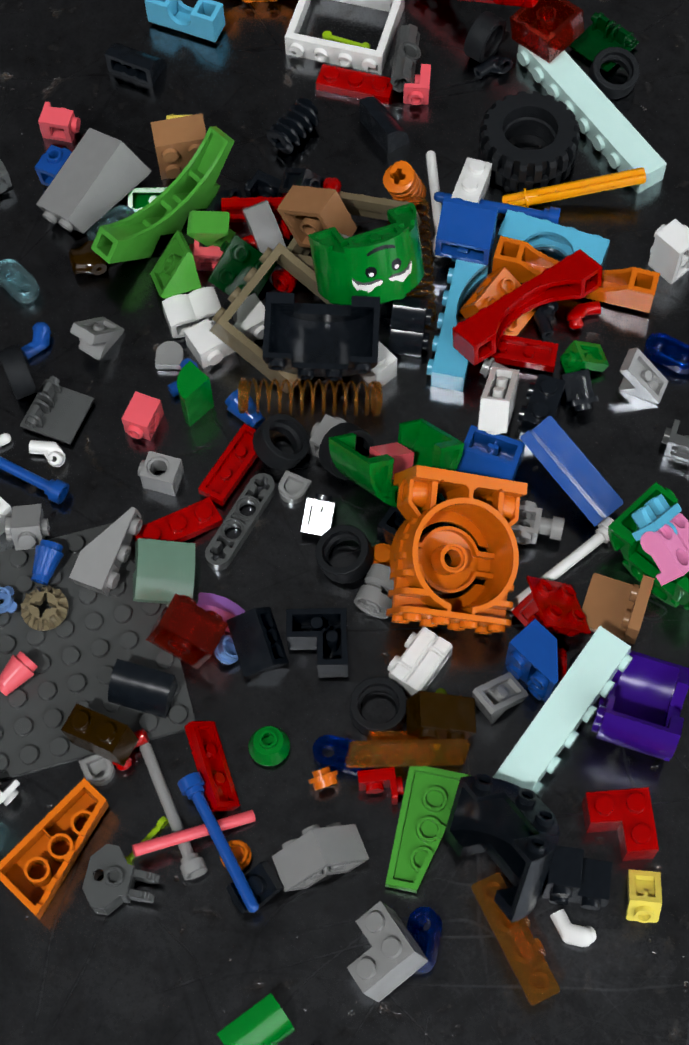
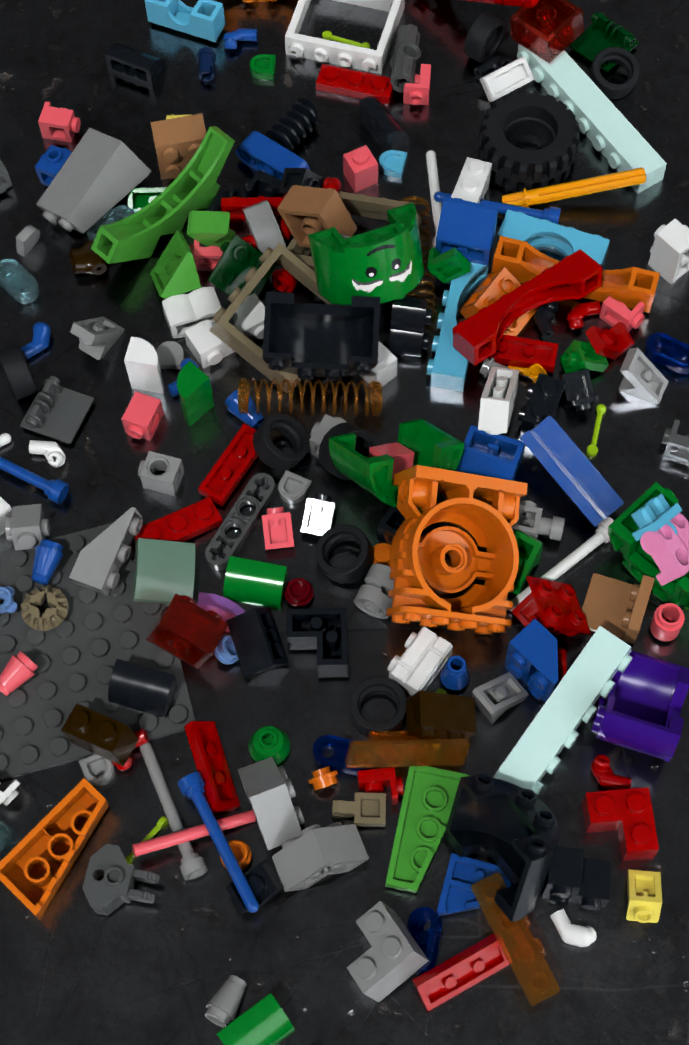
(27, 240): none -> light grey tile
(143, 366): none -> white brick
(206, 59): none -> dark blue pin
(226, 1002): none -> light grey cone
(239, 34): none -> blue arm
(255, 582): none -> green brick
(263, 66): none -> green tile
(267, 155): none -> blue beam
(270, 799): none -> light grey brick
(277, 529): none -> coral bracket
(298, 592): none -> dark red plate
(360, 168): none -> coral brick
(367, 809): none -> dark tan plate
(393, 163): none -> medium azure tile
(403, 181): orange piece -> none
(448, 264): none -> green bracket
(455, 673): none -> blue cone
(460, 876): none -> blue wing
(460, 972): none -> red plate
(506, 79): none -> white tile
(529, 556): none -> green slope
(532, 372): none -> light orange hand
(592, 449): none -> lime hinge
(605, 776): none -> red arm
(610, 342): none -> red bracket
(616, 311): none -> coral bracket
(667, 622): none -> coral brick

